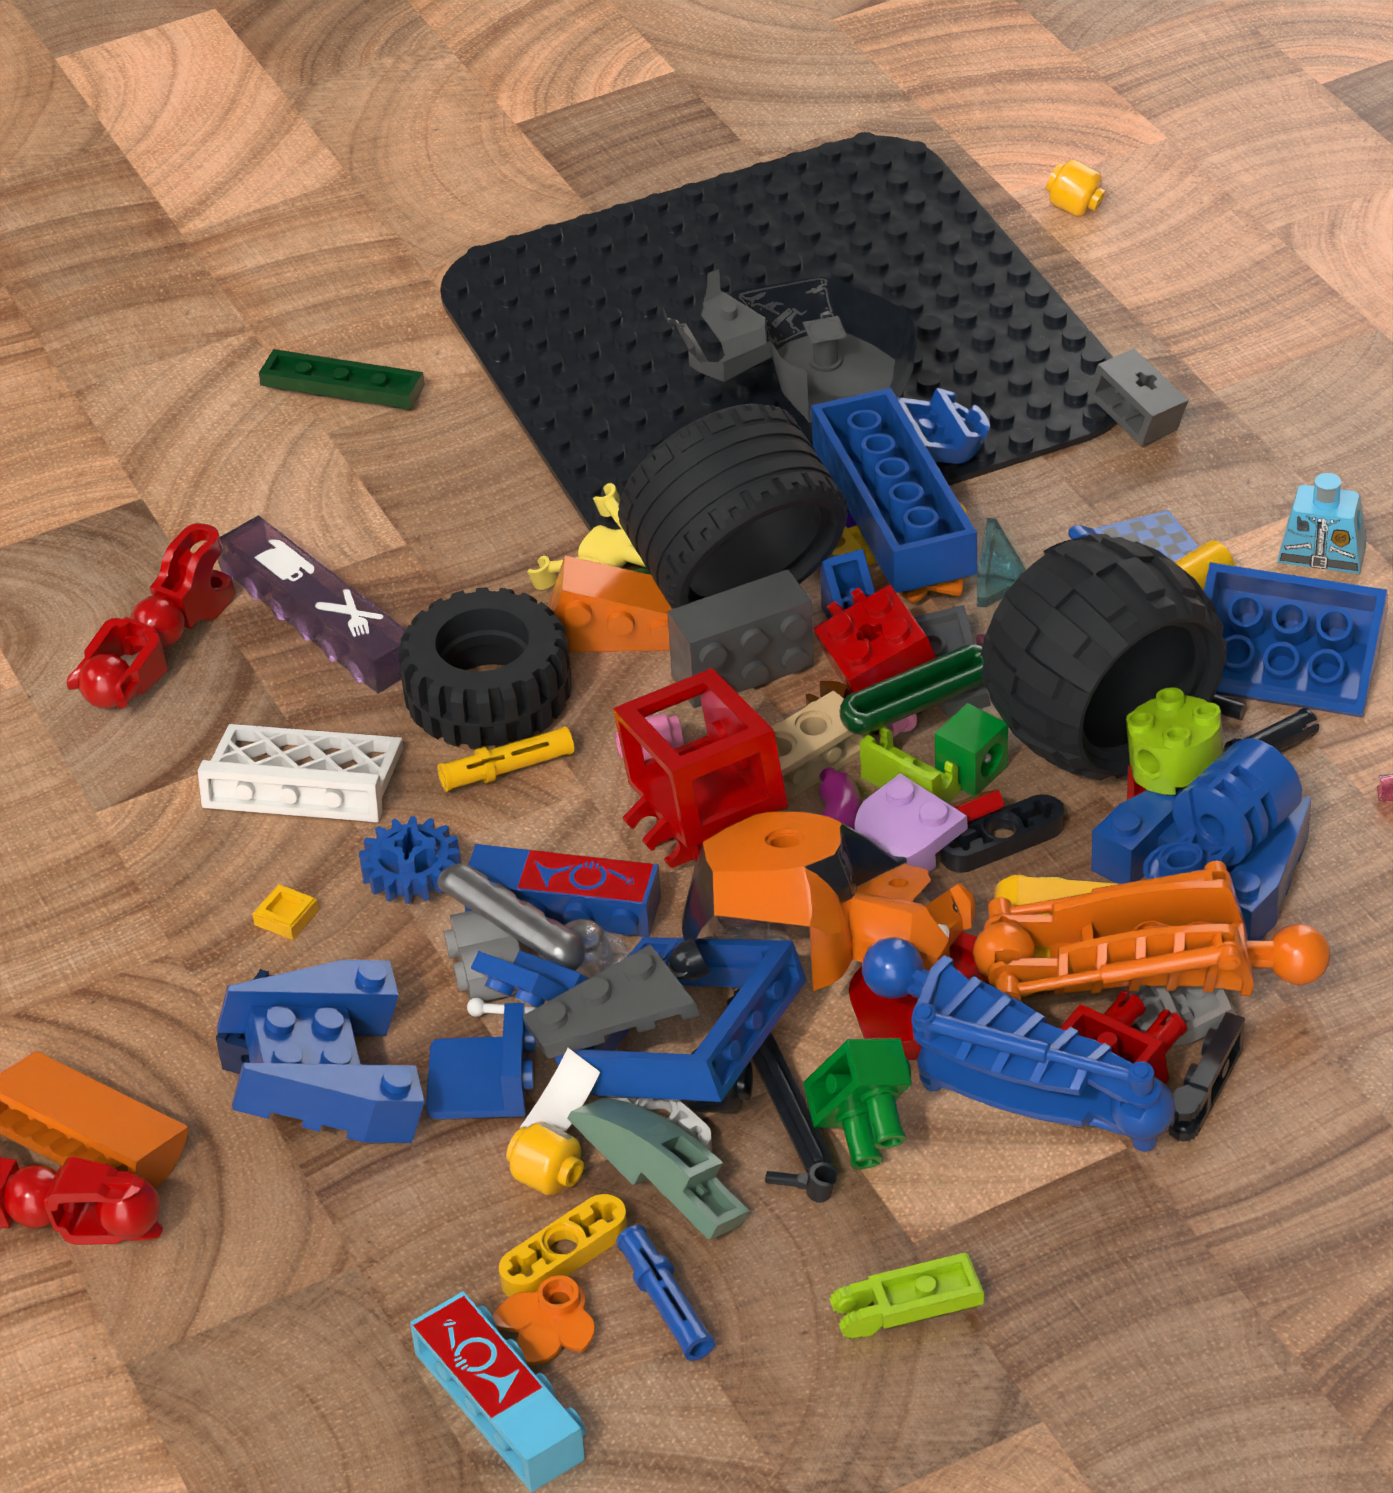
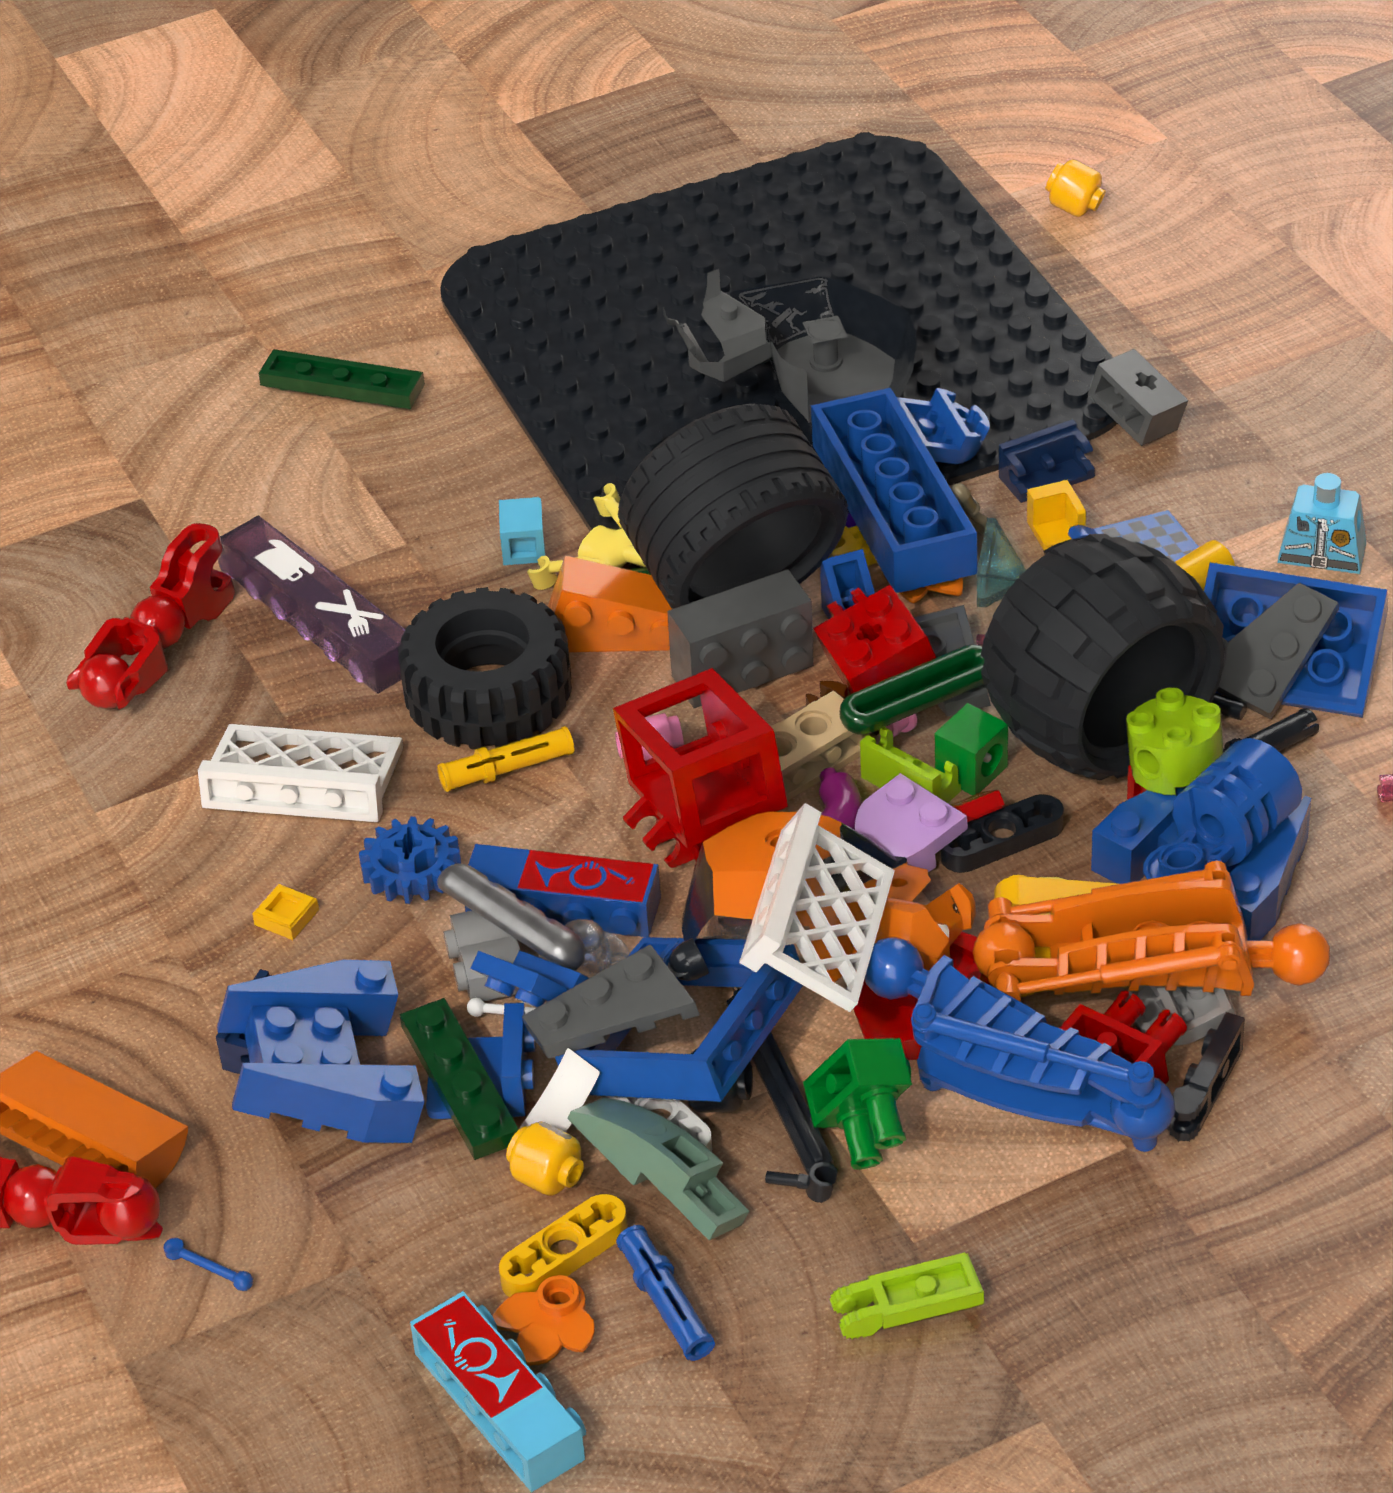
(175, 1249): none -> blue hinge
(459, 1078): none -> dark green plate
(521, 530): none -> medium azure panel
(788, 892): none -> white fence
(970, 507): none -> dark tan piece
(1045, 459): none -> dark blue hinge
(1053, 511): none -> yellow panel
(1275, 648): none -> dark grey wing

